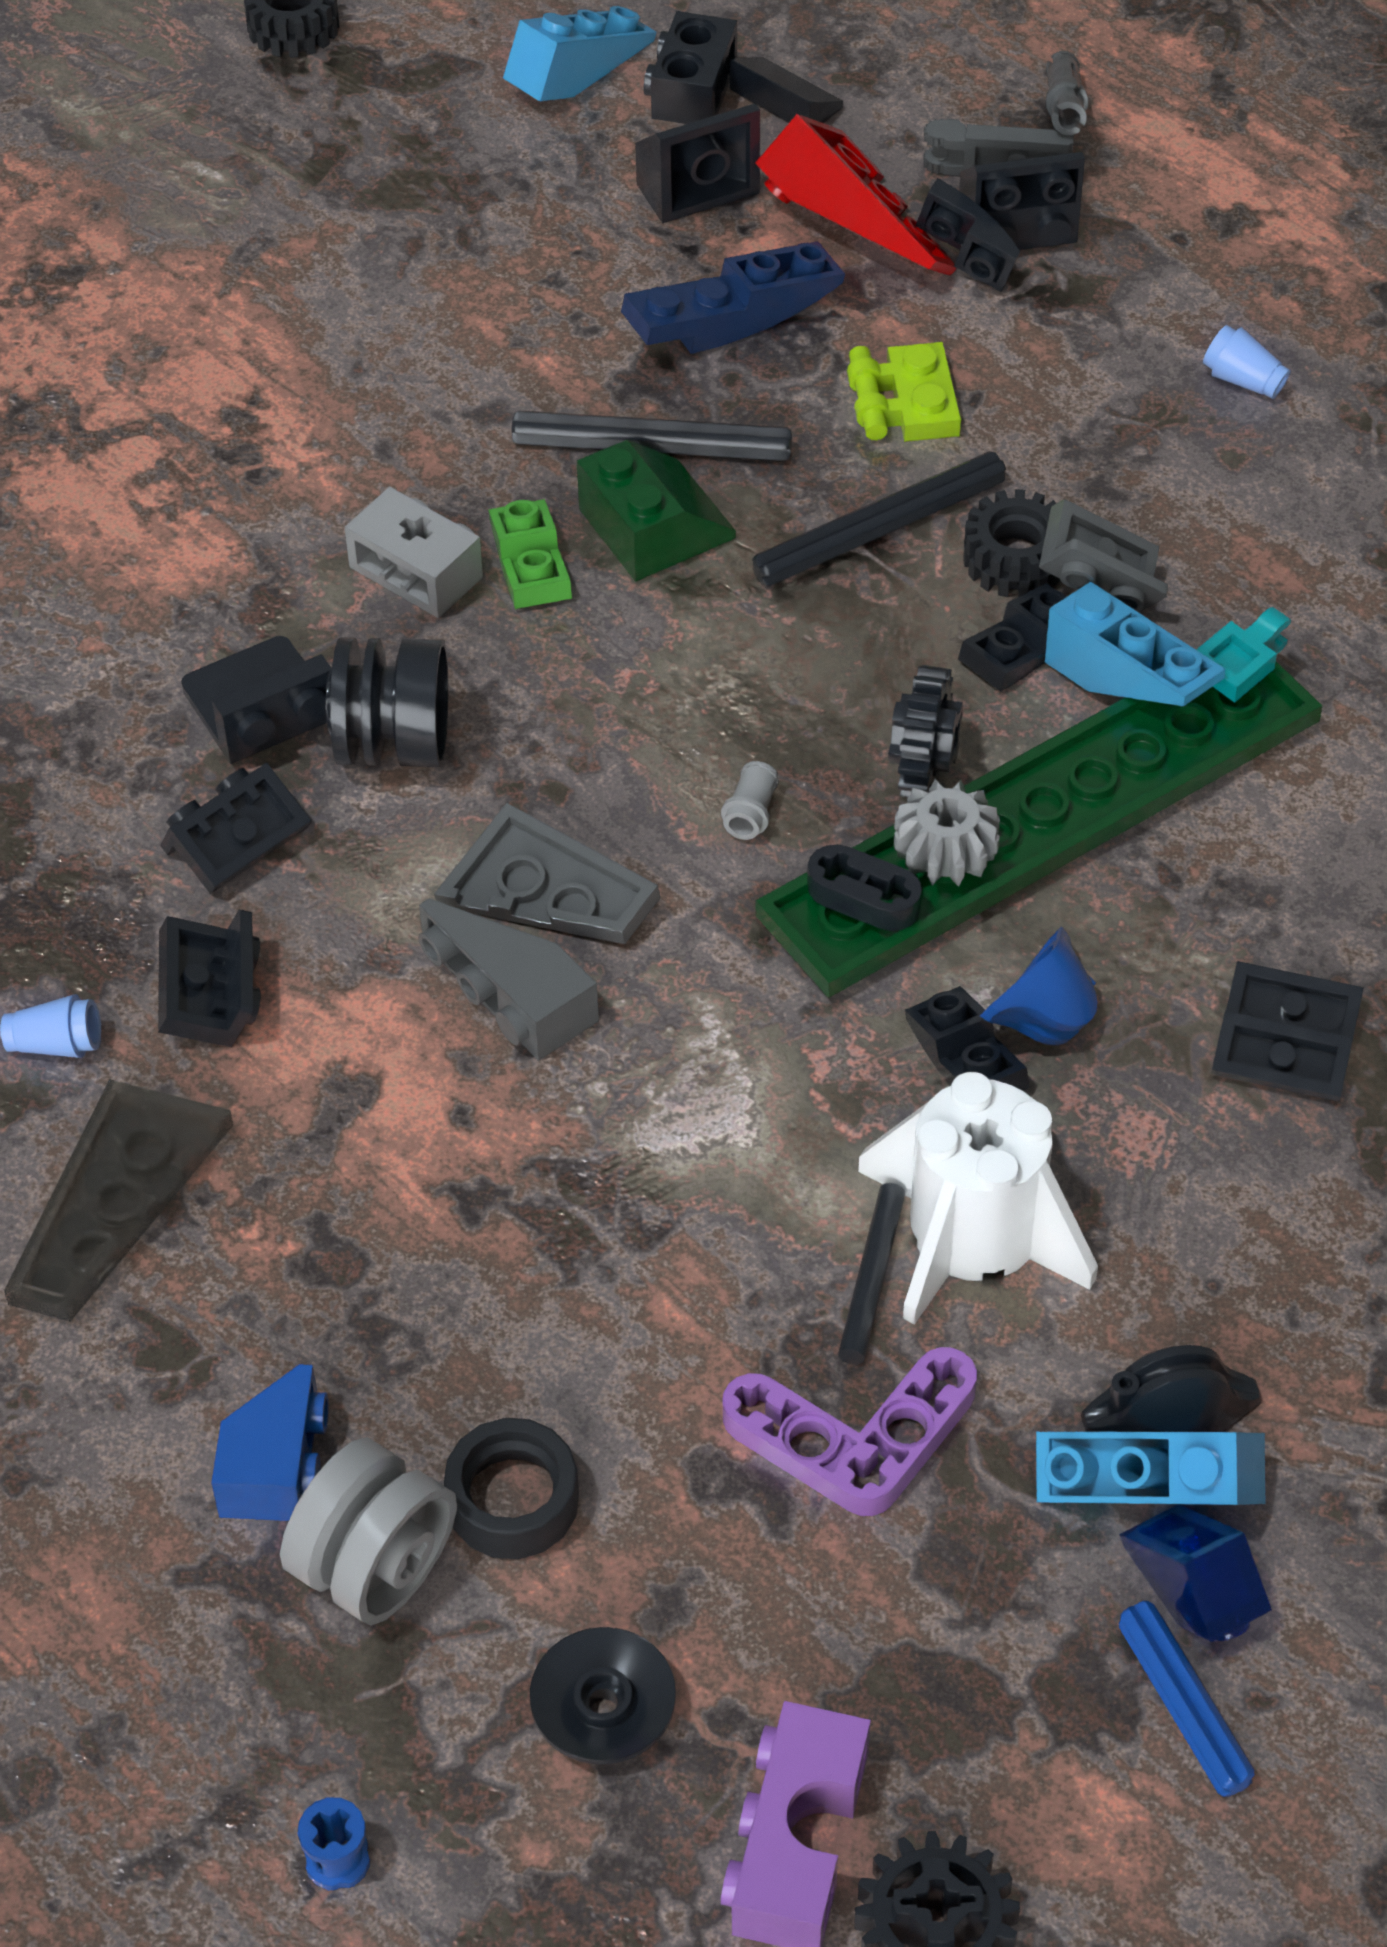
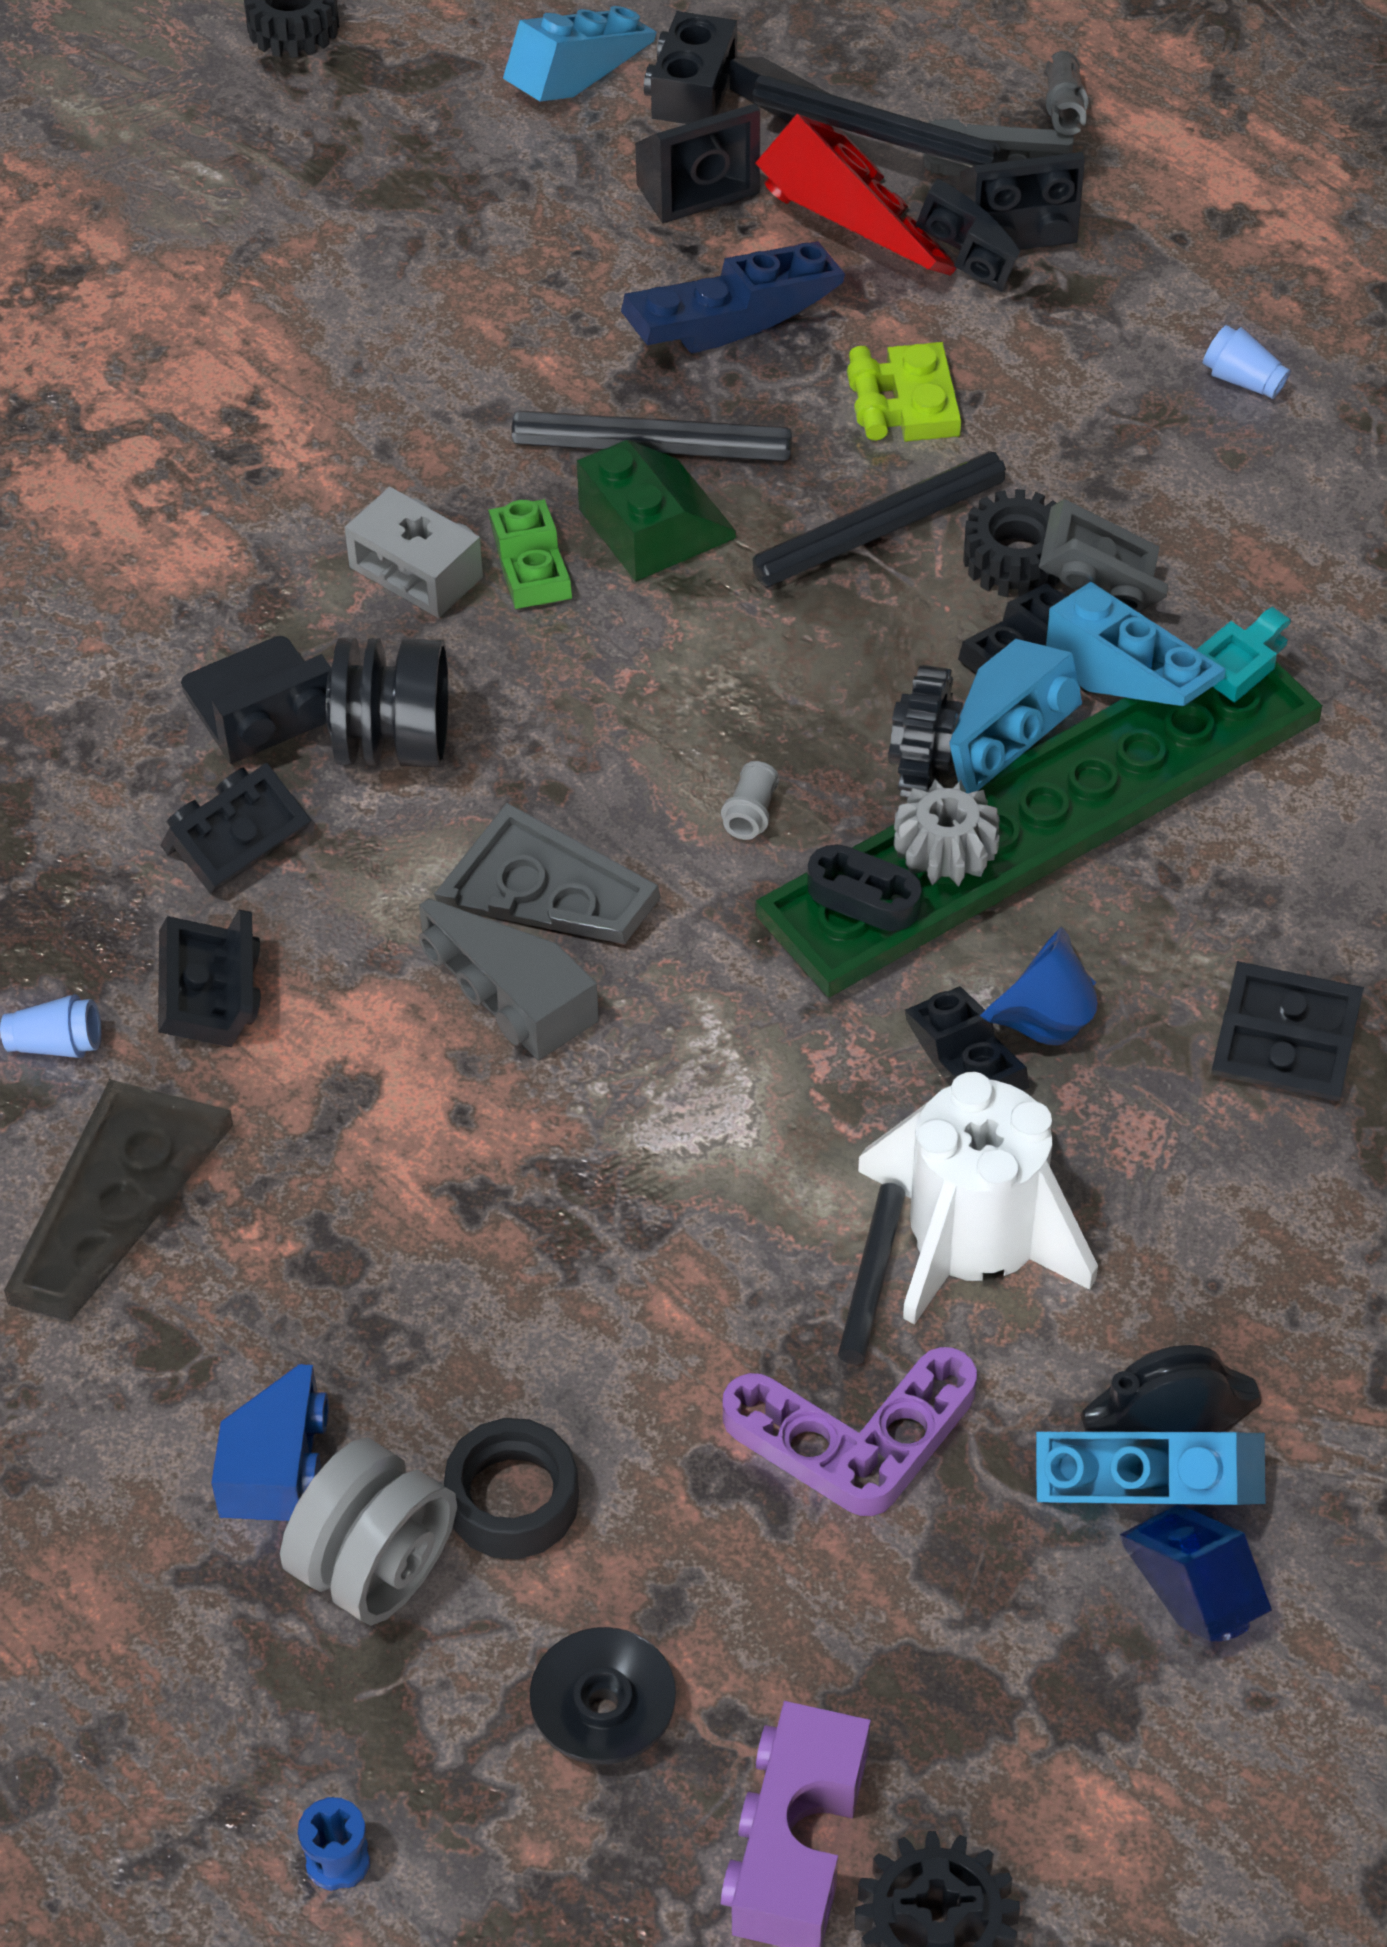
(874, 122): none -> black axle
(1012, 707): none -> dark azure slope
(1186, 1699): blue axle -> none

